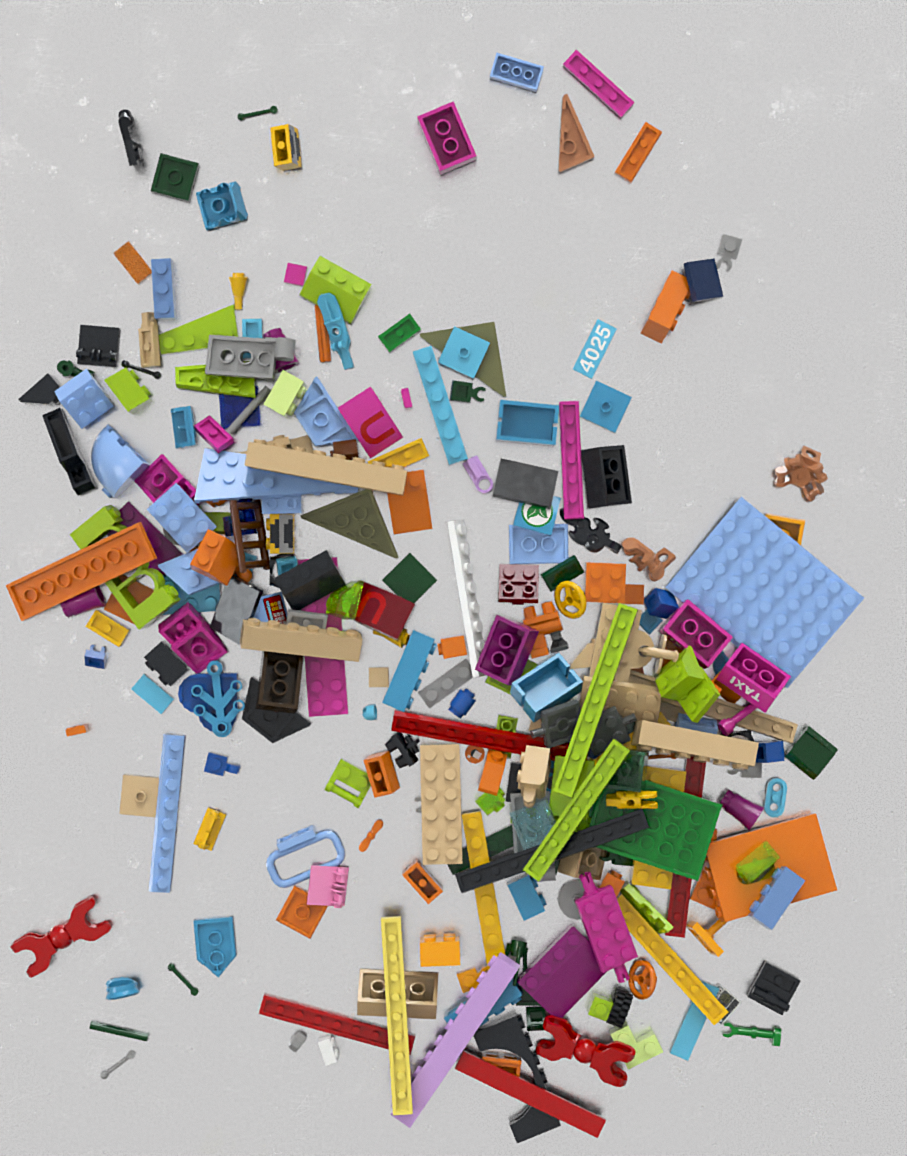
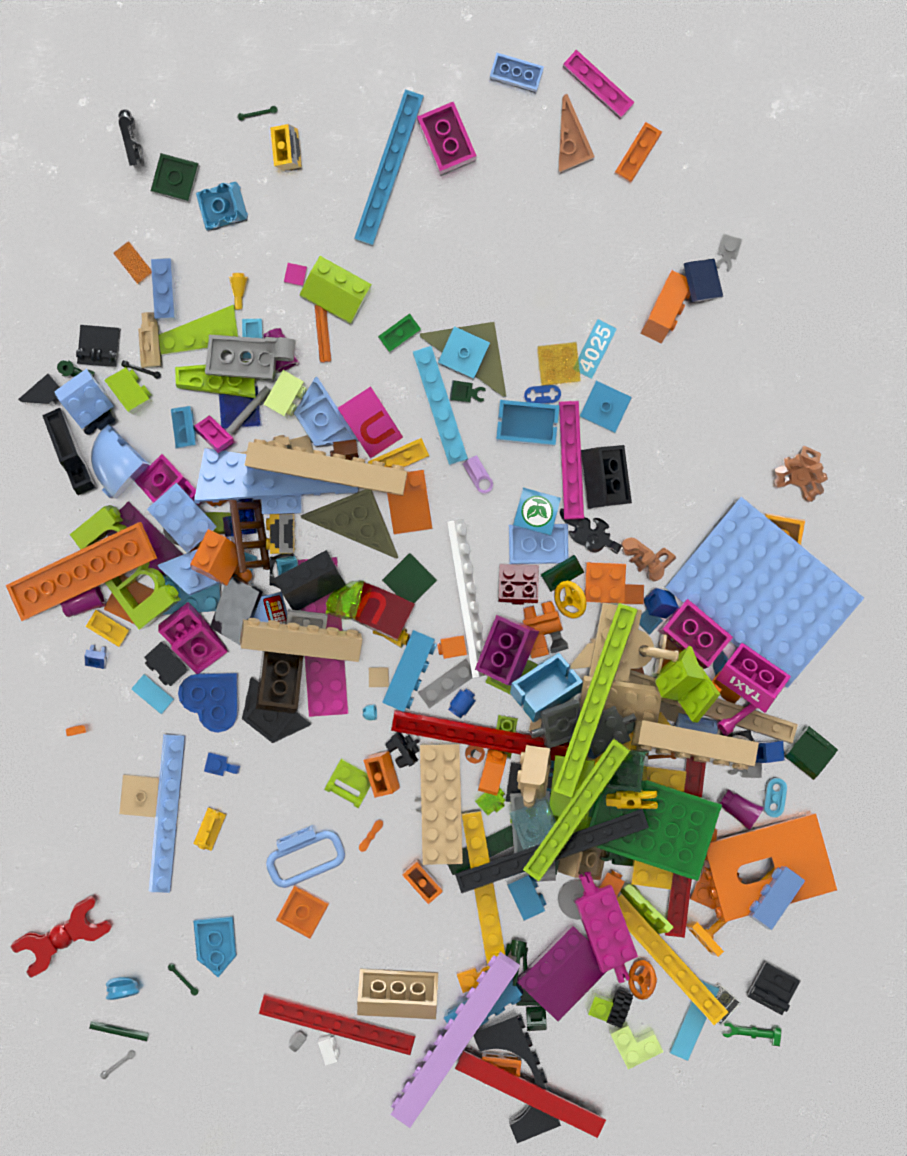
(101, 422): none -> black plate
(218, 702): dark azure plant -> none
(327, 886): bright pink hinge -> none
(334, 319): medium azure piece -> none
(389, 167): none -> dark azure plate
(396, 1015): light yellow plate -> none
(406, 398): dark pink tile -> none
(439, 950): light orange brick -> none
(525, 483): black tile -> none
(543, 389): none -> blue beam
(558, 363): none -> clear yellow plate
(600, 1057): red piece -> none
(757, 862): clear neon green hinge -> none

